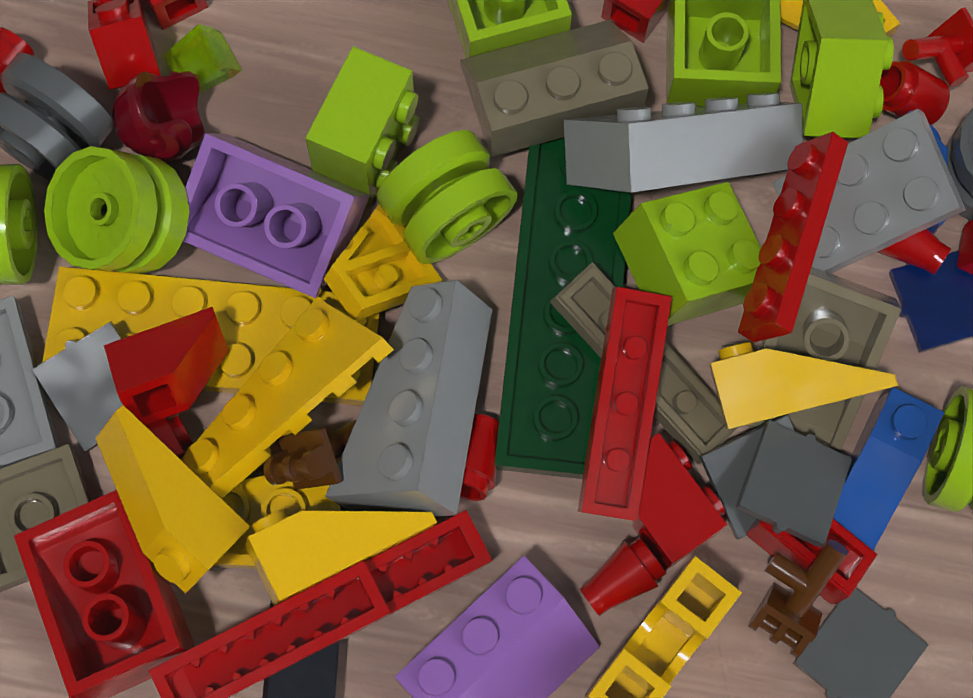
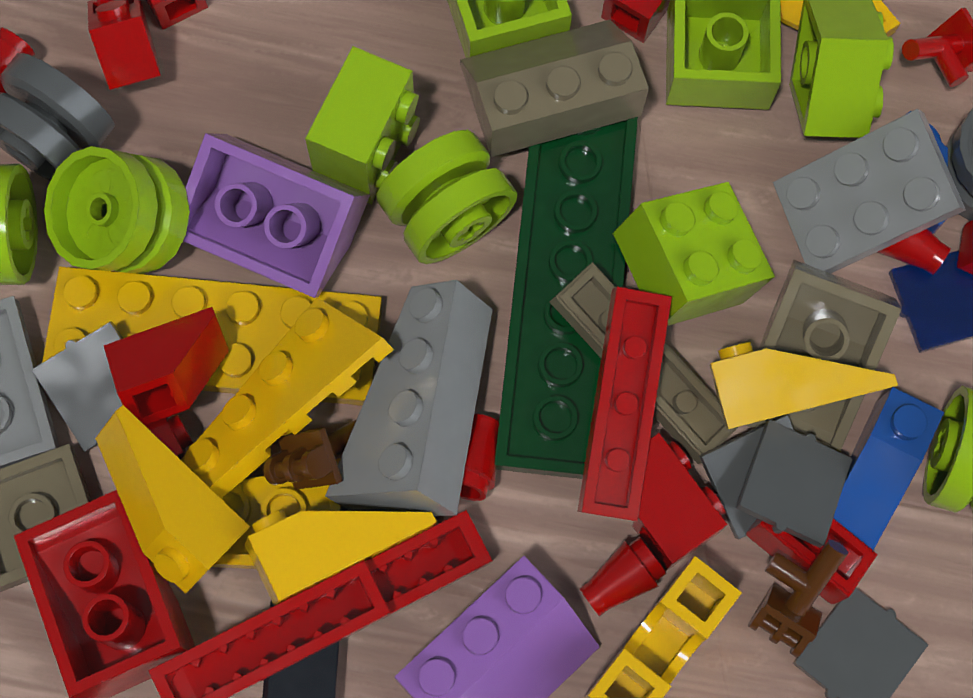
(159, 115): dark red cap -> none
(204, 54): clear neon green slope -> none
(377, 269): yellow wing -> none
(682, 143): light grey wedge -> none
(792, 238): red plate -> none
(913, 88): red brick -> none

